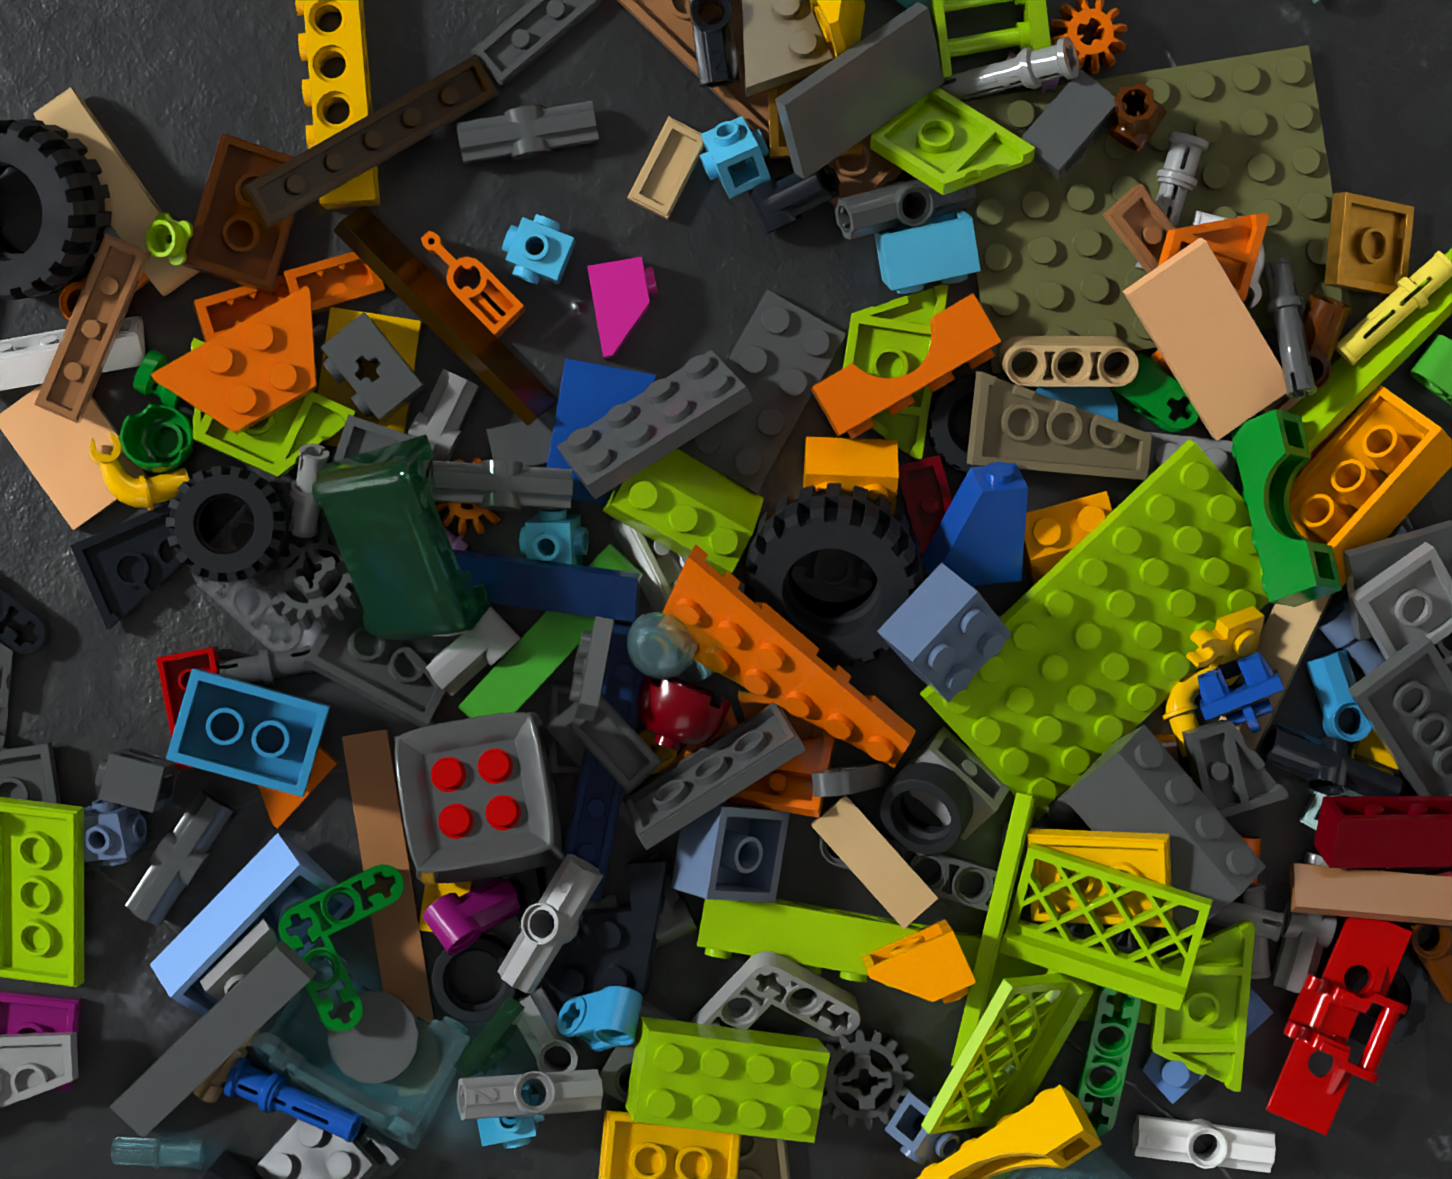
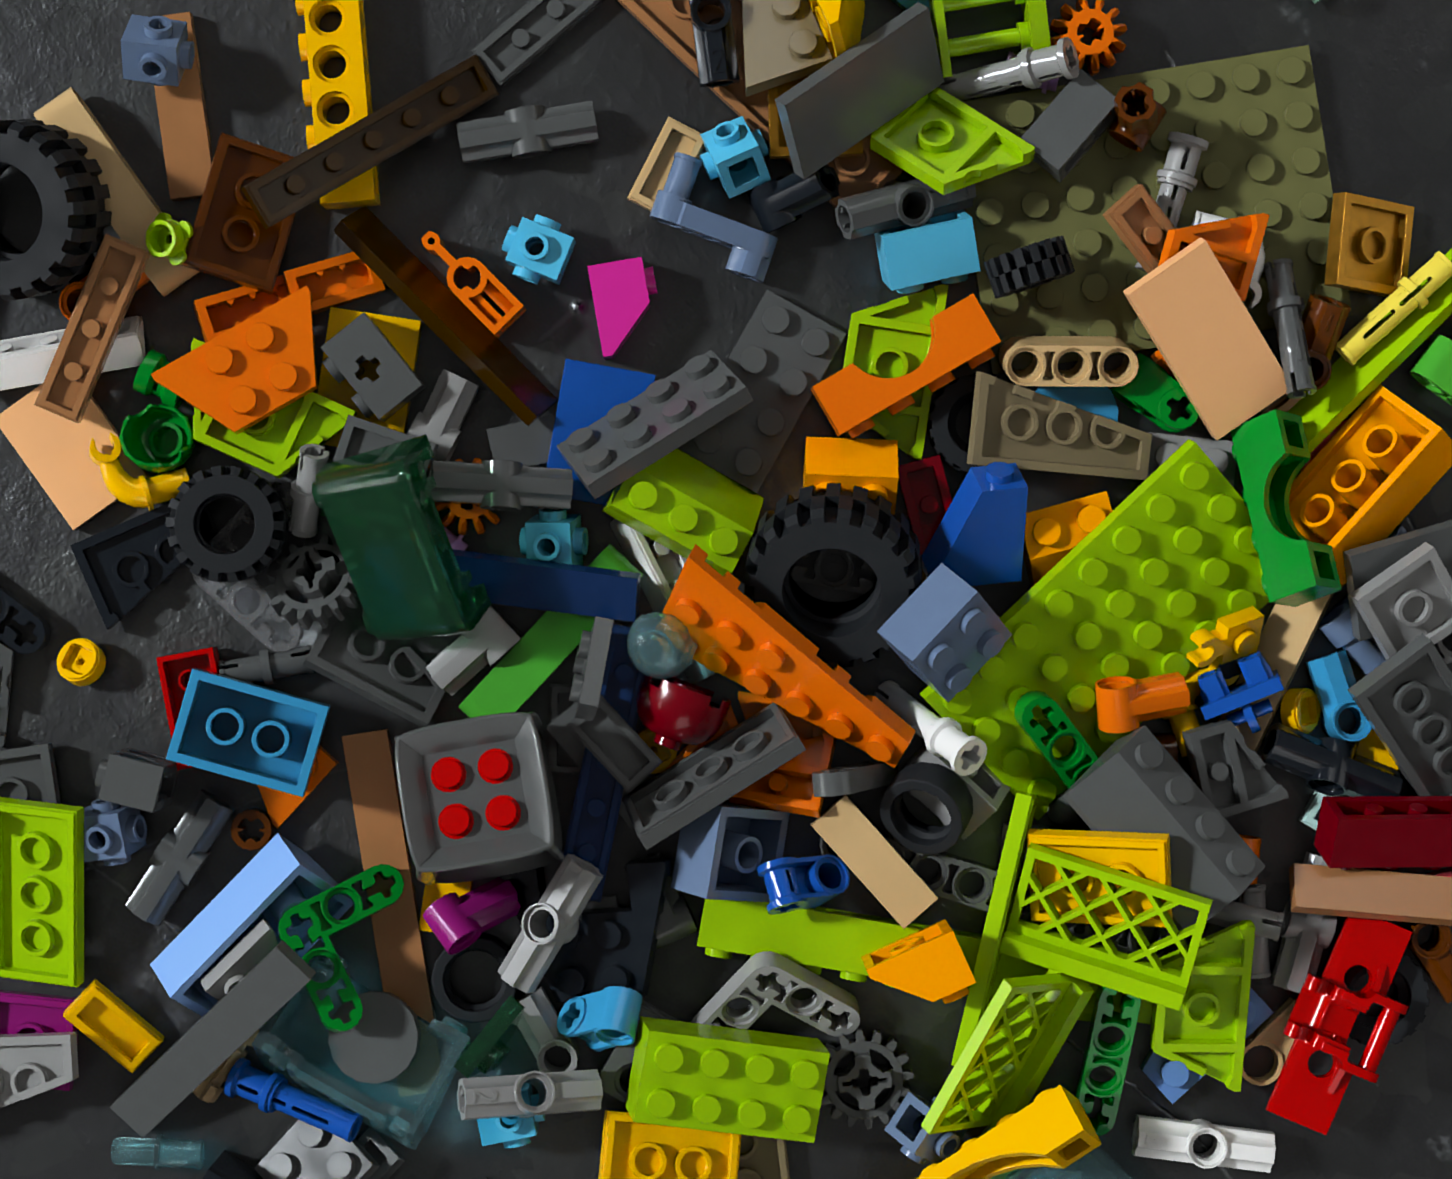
(81, 662): none -> yellow tile
(113, 1026): none -> yellow tile
(156, 50): none -> sand blue brick
(185, 127): none -> medium nougat tile
(254, 842): none -> reddish brown bush
(750, 247): none -> sand blue beam
(803, 882): none -> blue piece
(941, 735): none -> white pin
(1029, 266): none -> black tyre
(1081, 756): none -> green beam
(1128, 701): none -> orange piece
(1271, 1035): none -> tan piece
(1300, 709): none -> yellow tile

